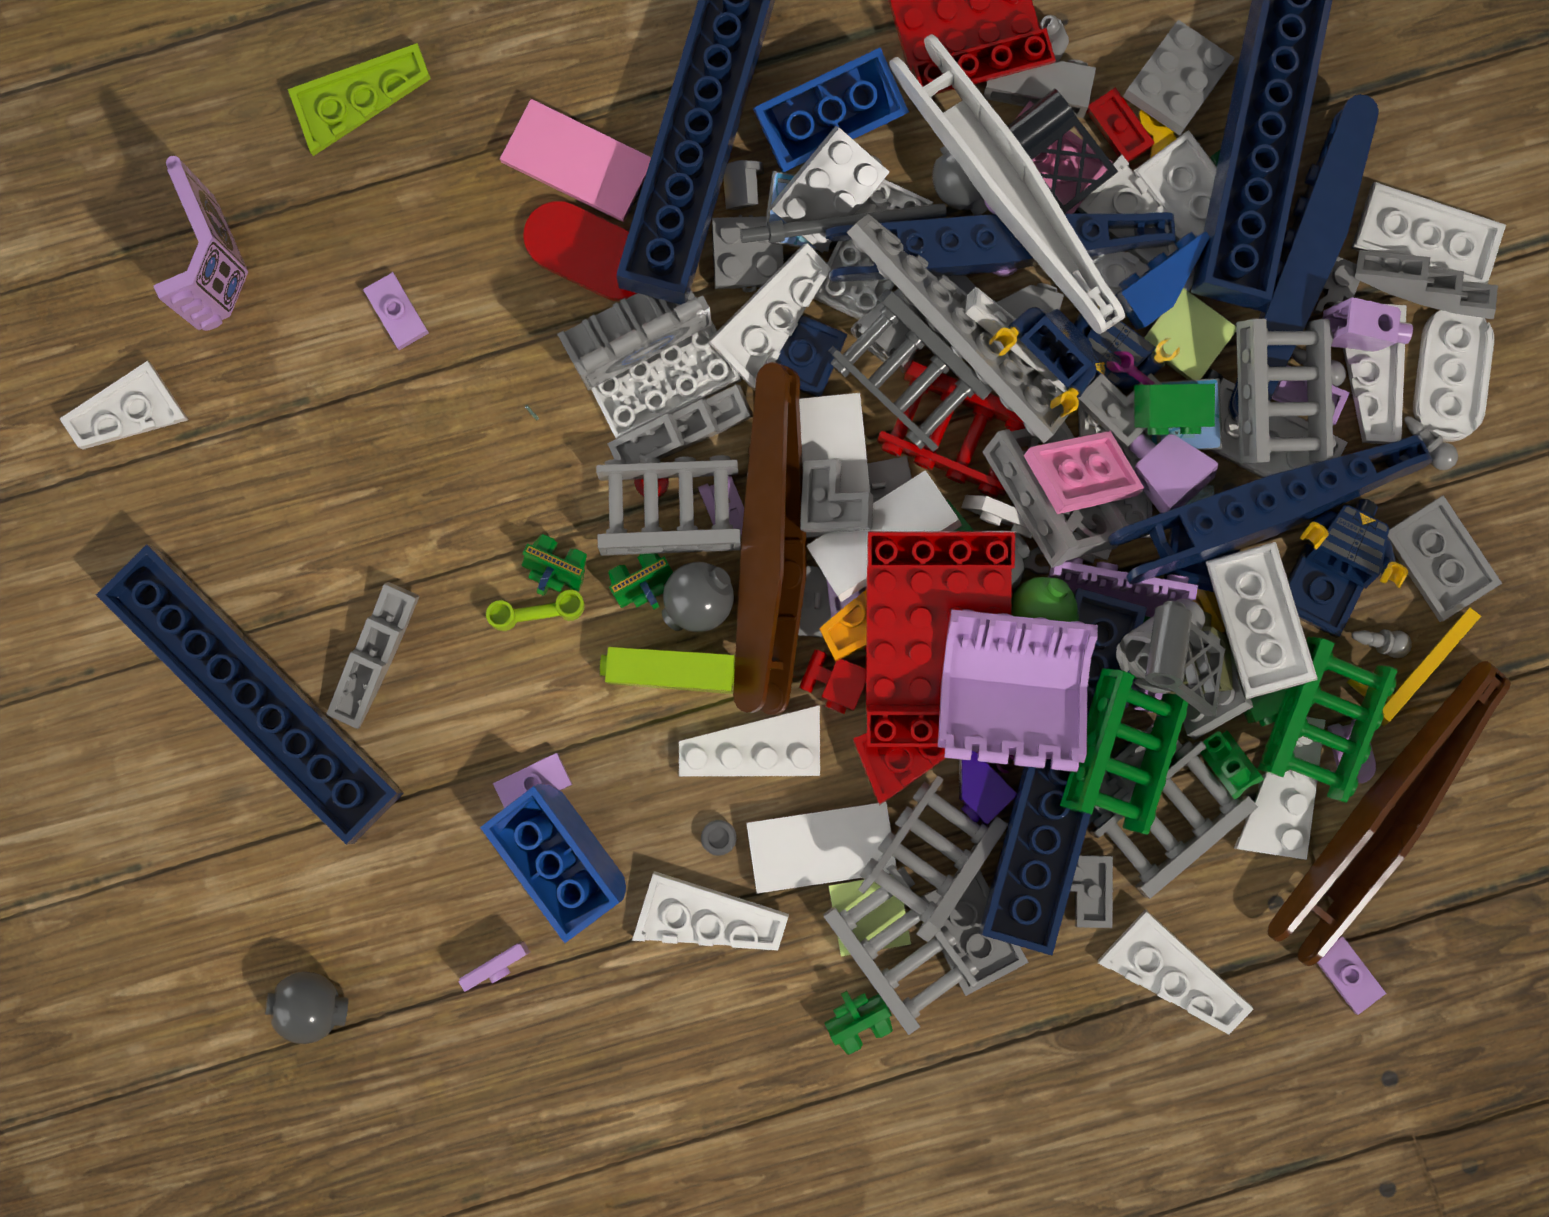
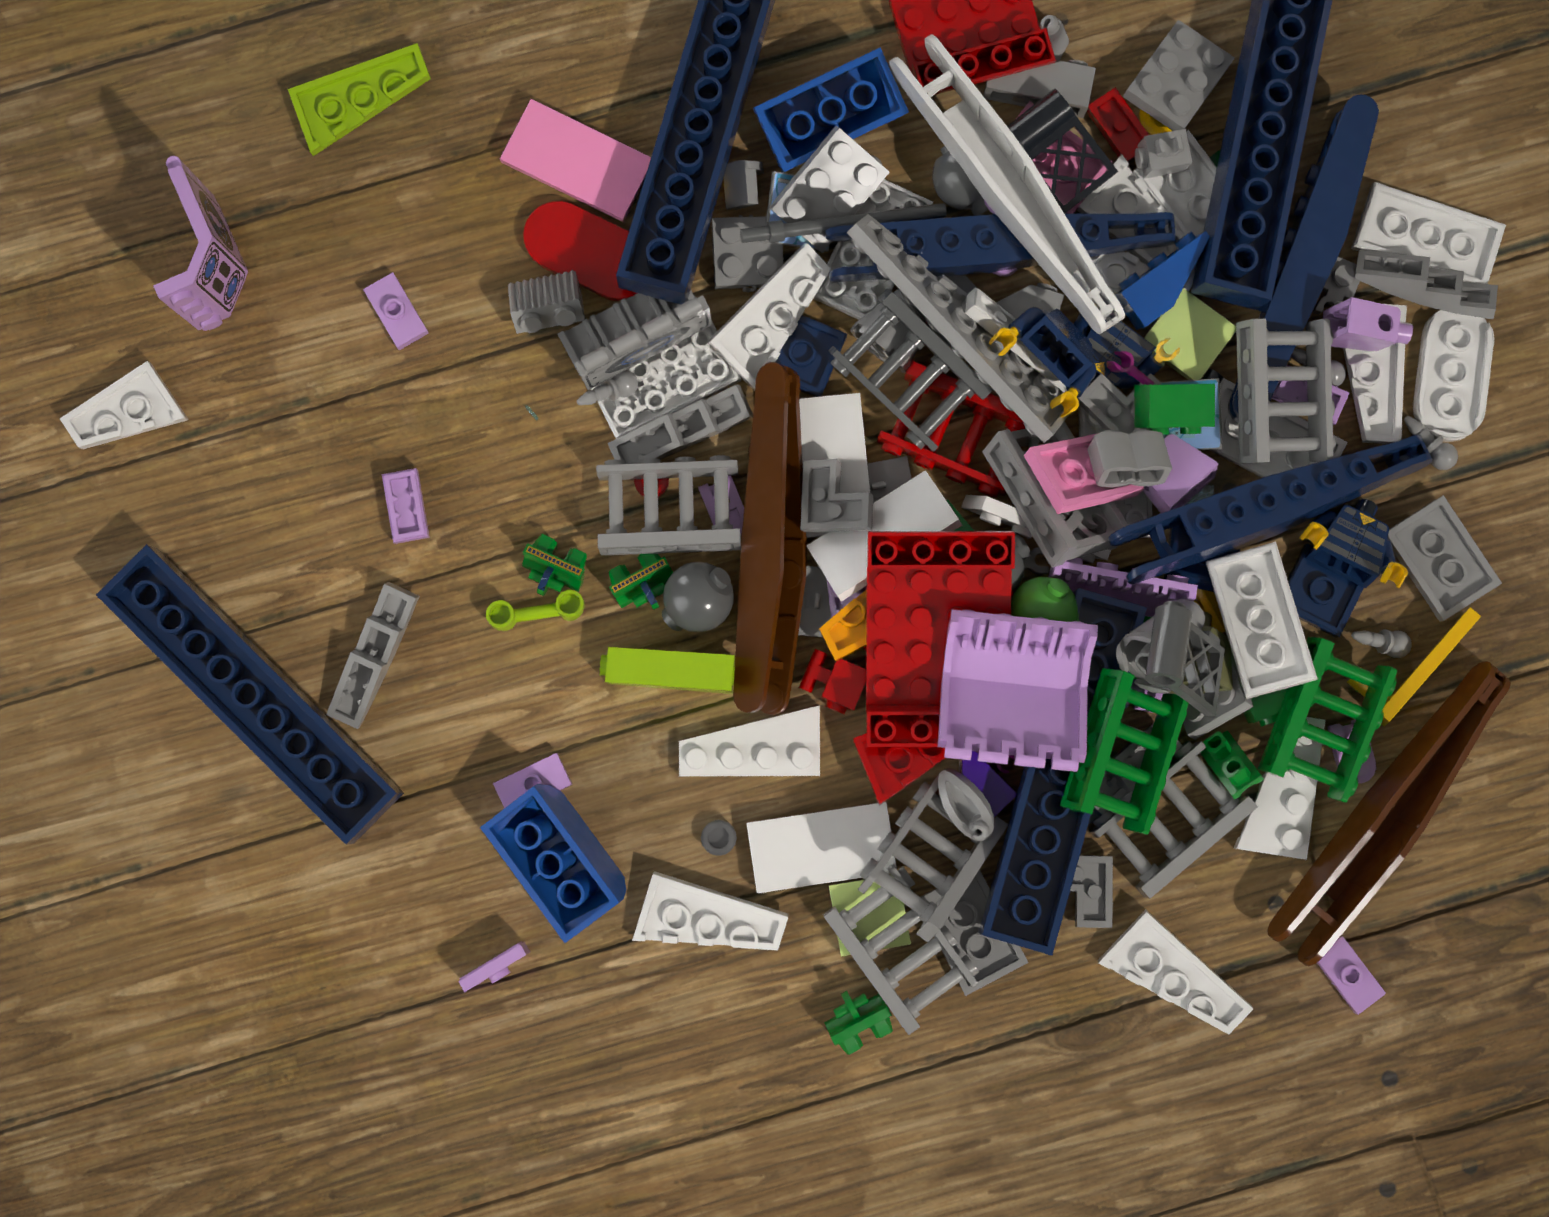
(305, 1007): dark grey brick -> none
(405, 506): none -> lavender plate
(546, 302): none -> light grey brick
(619, 386): none -> light grey bar
(965, 805): none -> light grey arm
(1129, 458): none -> light grey brick
(1163, 153): none -> light grey brick

